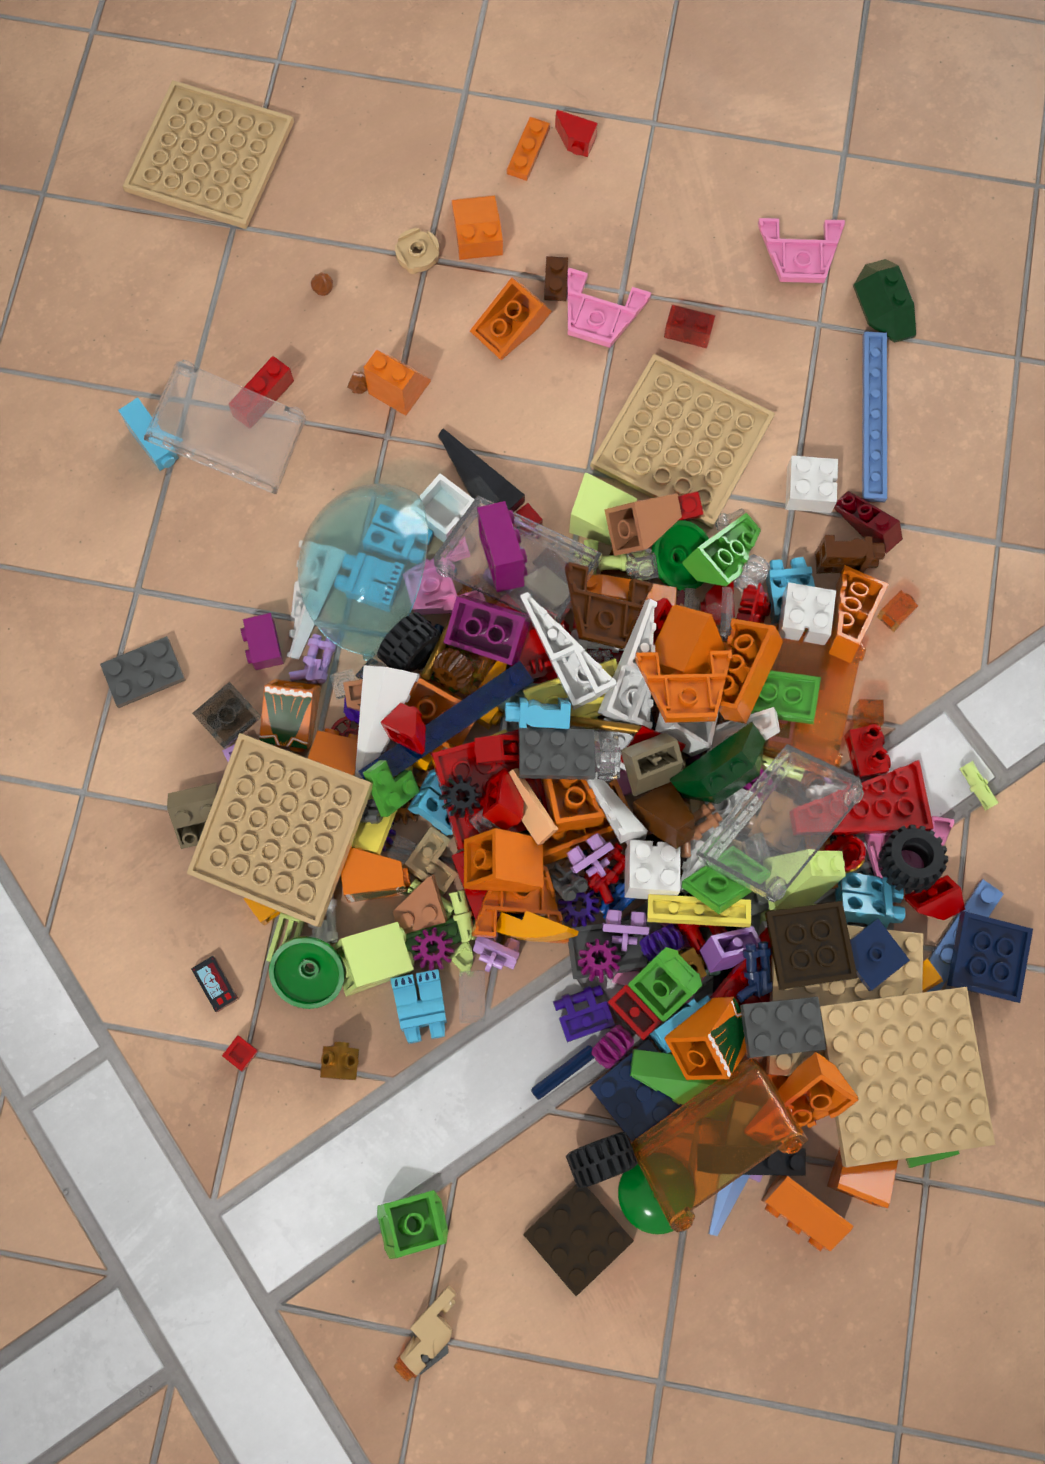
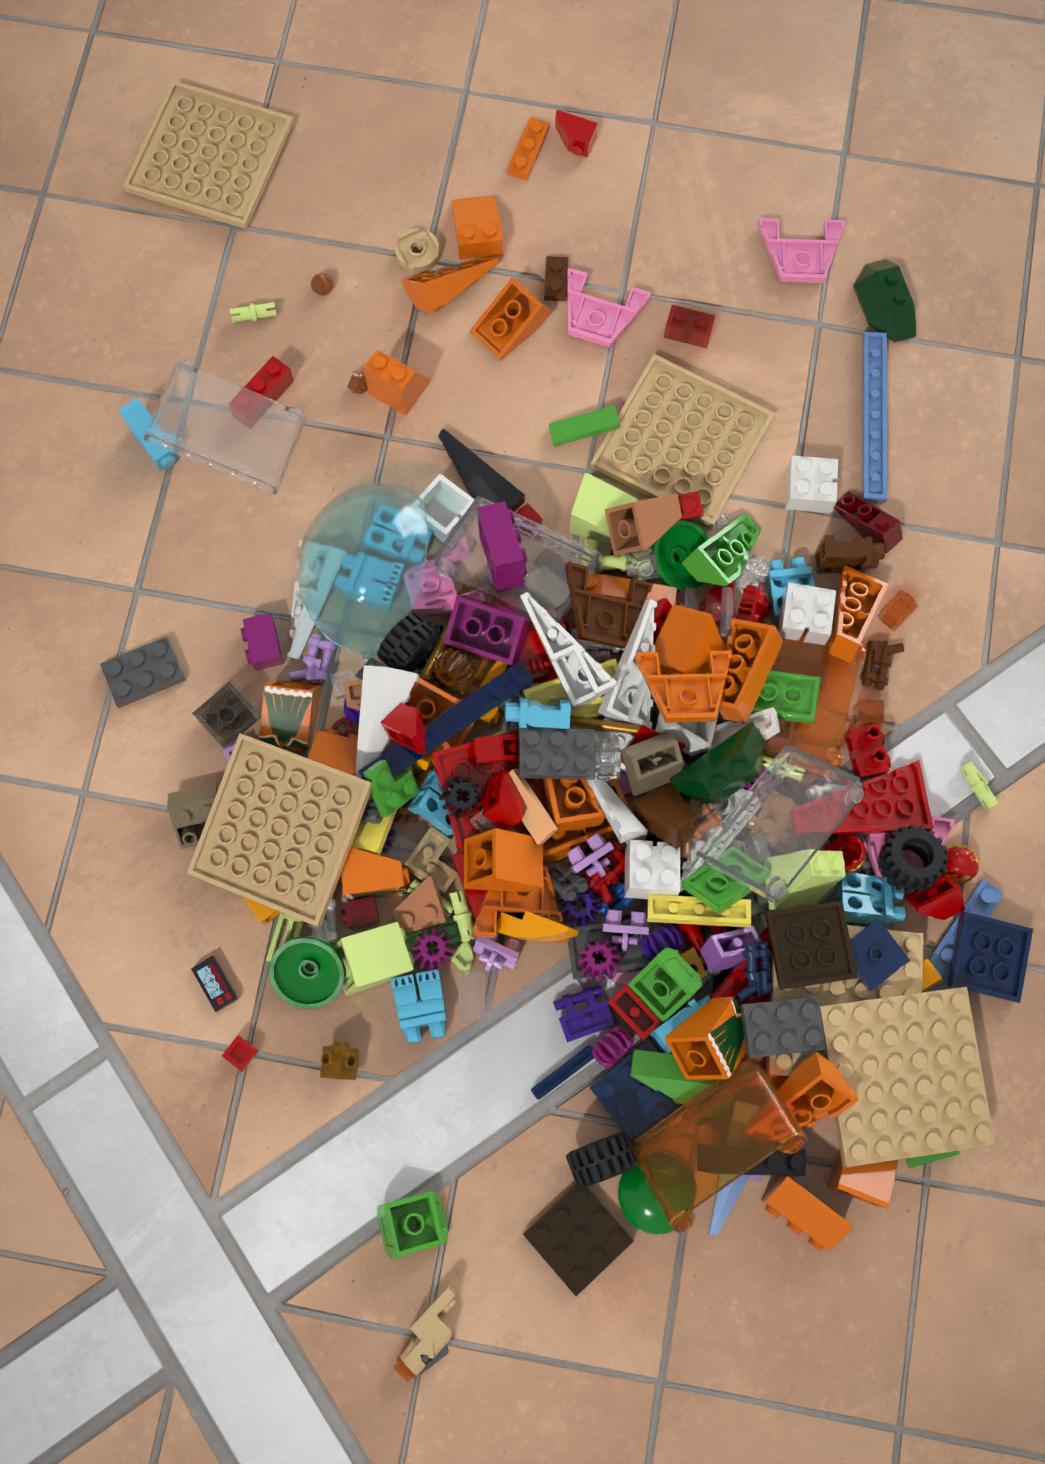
(252, 312): none -> yellowish green pin
(360, 913): none -> dark red brick
(438, 289): none -> orange wedge
(584, 426): none -> bright green tile
(878, 654): none -> reddish brown piece
(961, 863): none -> red hair

